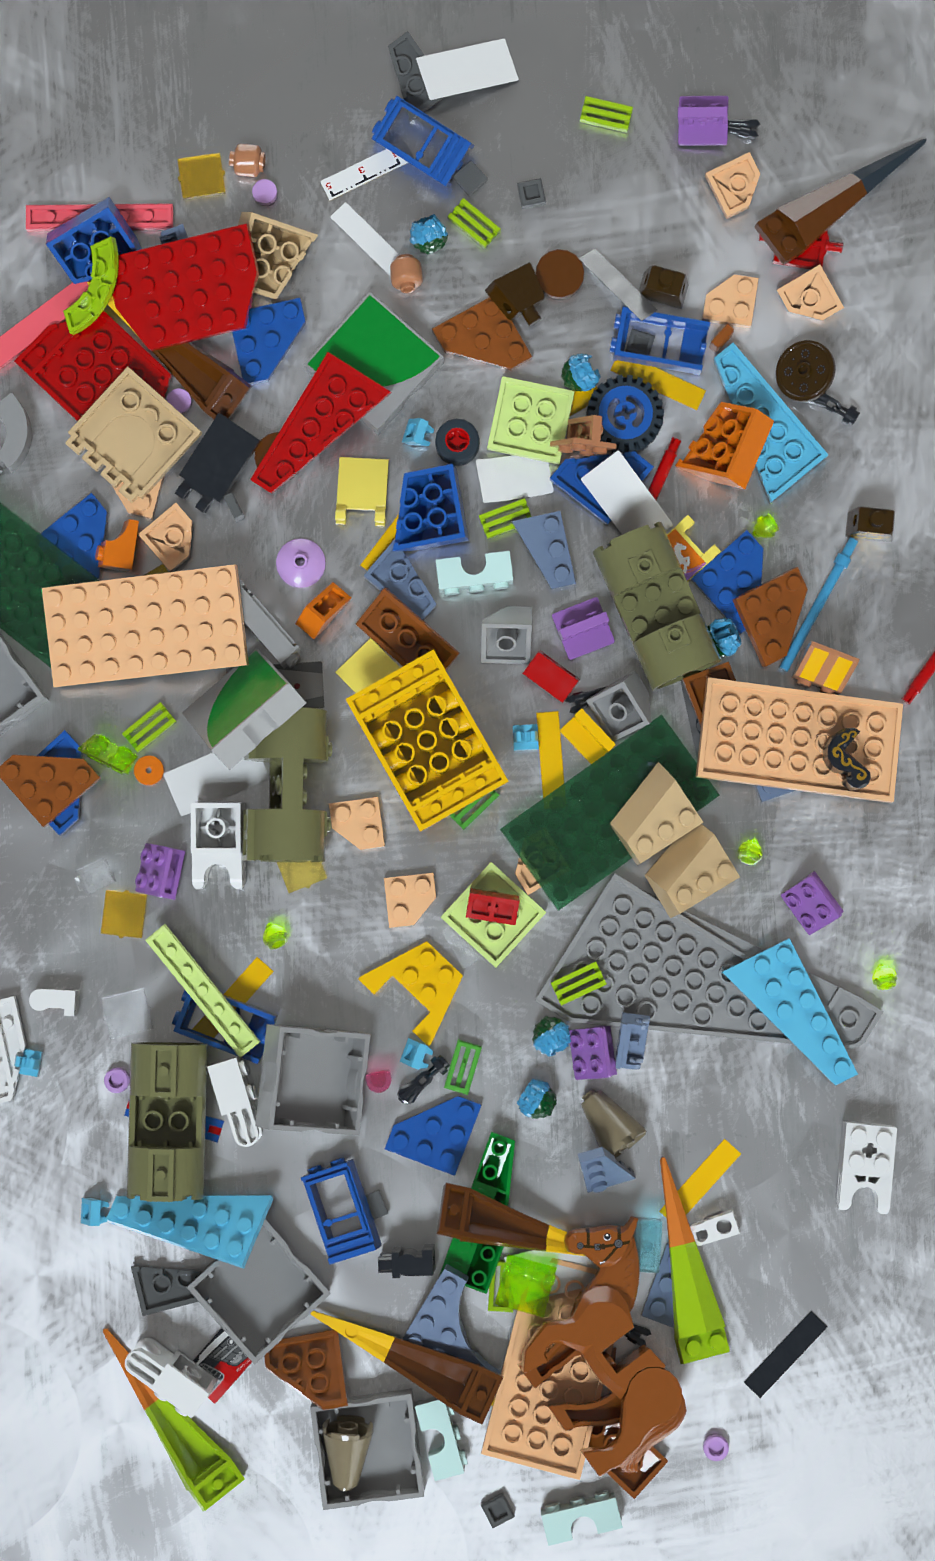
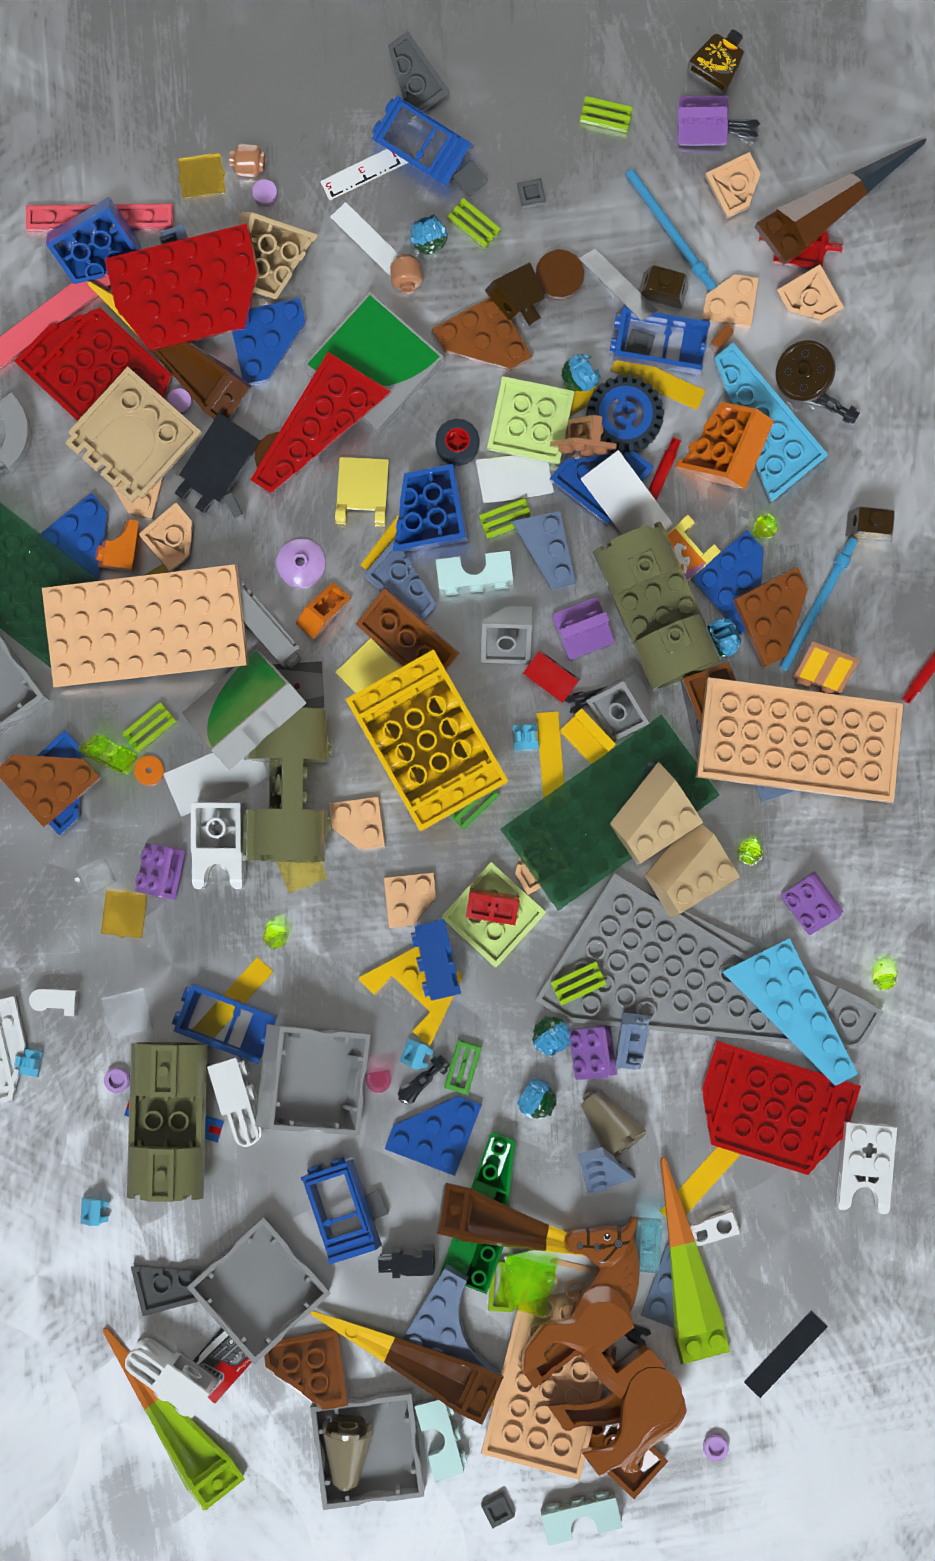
(100, 290): lime tile -> none
(202, 990): yellowish green tile -> none
(209, 1226): medium azure wing -> none
(415, 432): medium azure tile -> none
(436, 960): none -> blue wedge
(467, 69): white sticker -> none
(698, 268): none -> dark azure bar
(718, 60): none -> dark brown torso
(773, 1108): none -> red plate
(841, 762): black animal -> none

